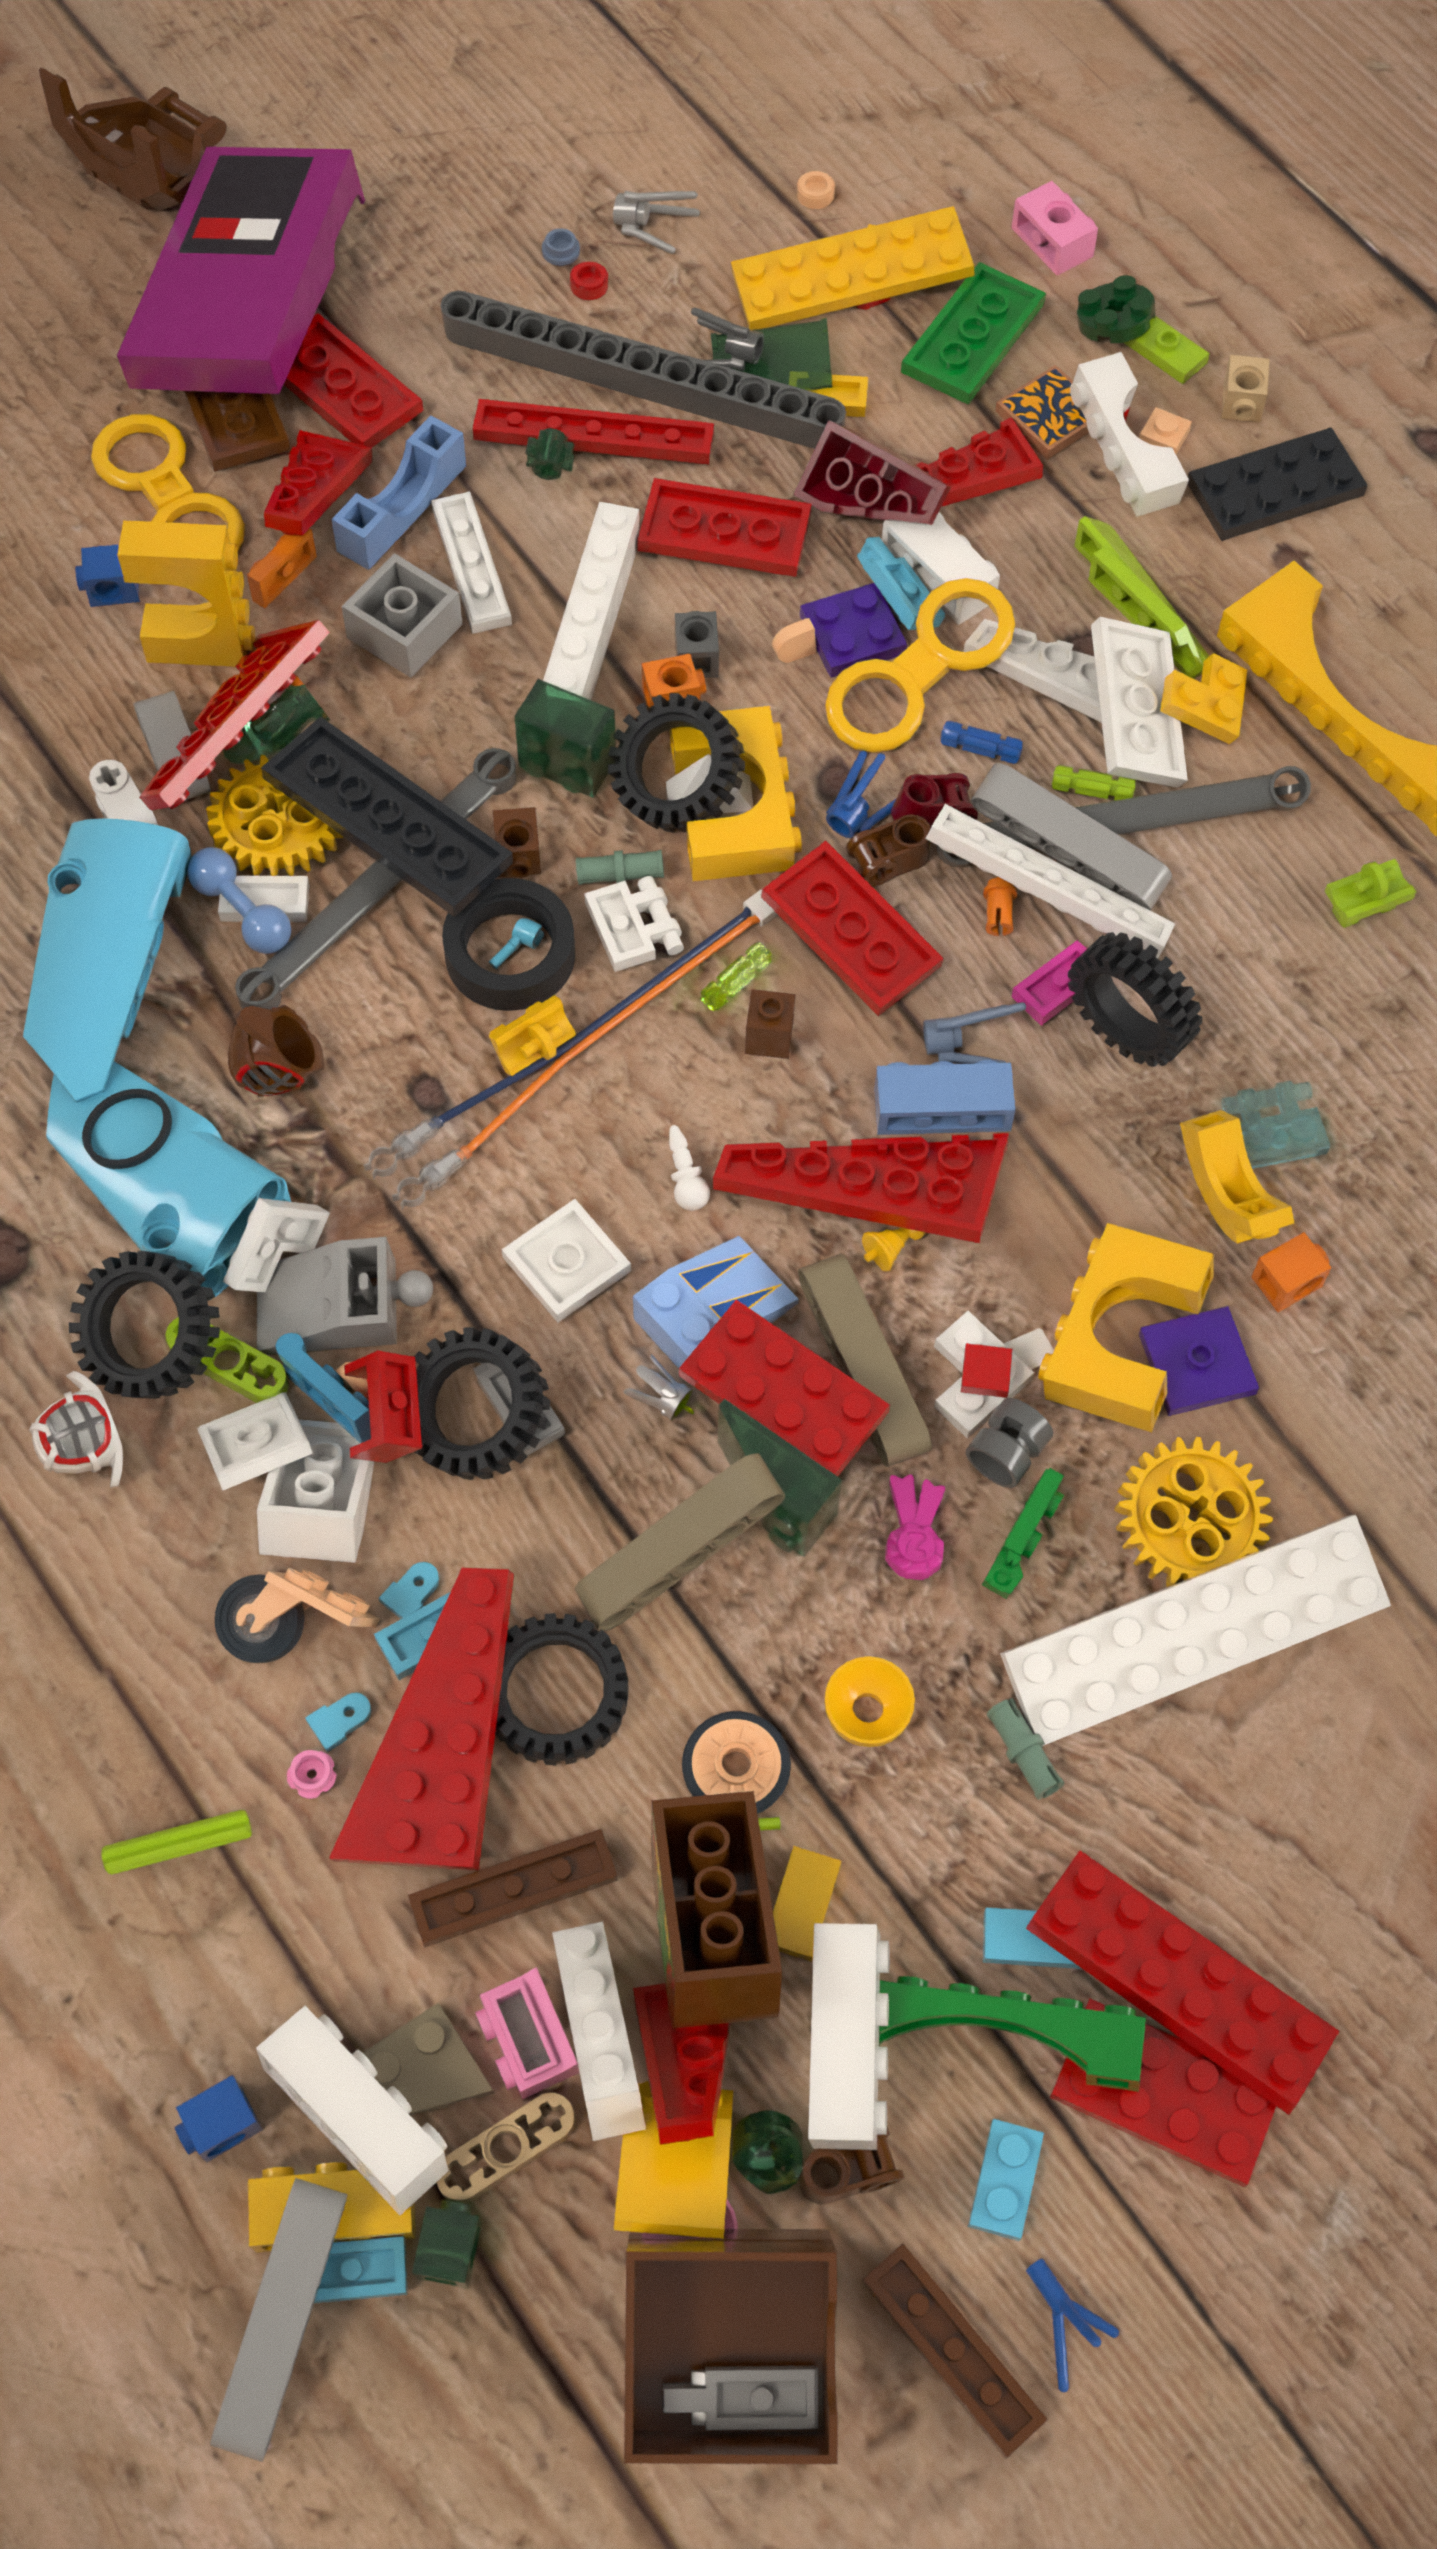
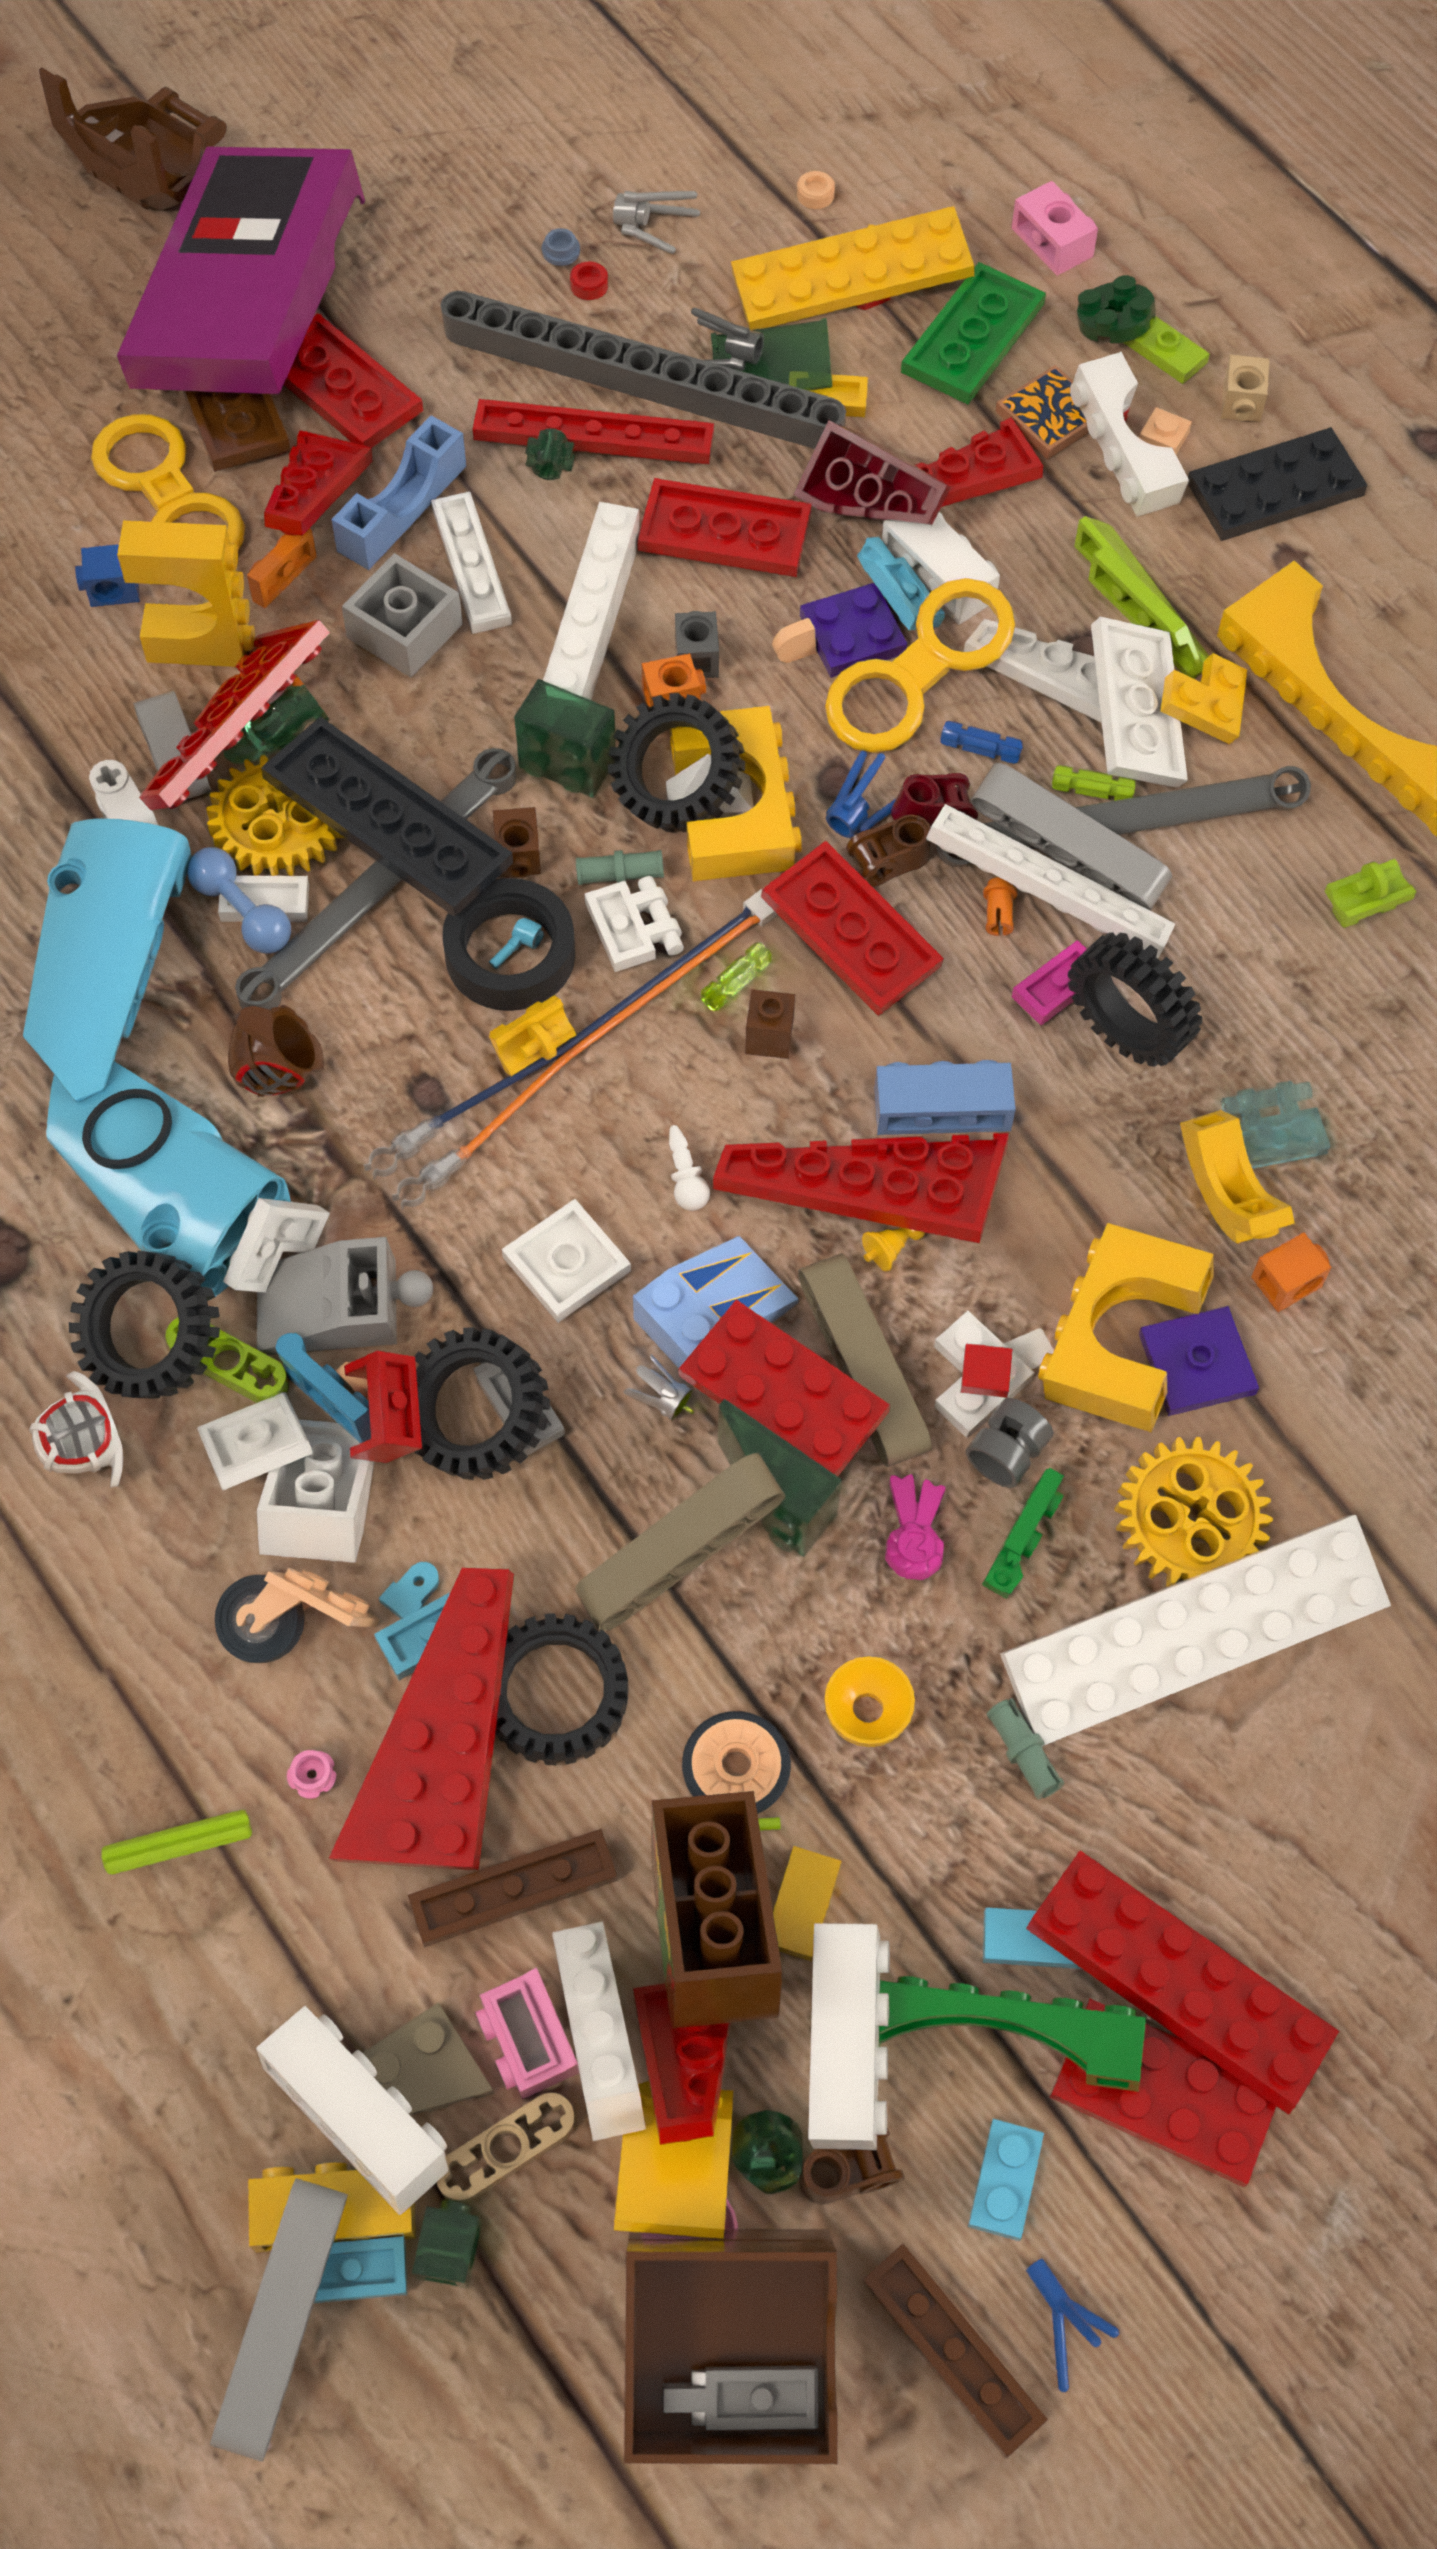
(216, 2120): blue brick -> none
(333, 1726): medium azure piece -> none
(945, 1033): sand blue plant -> none

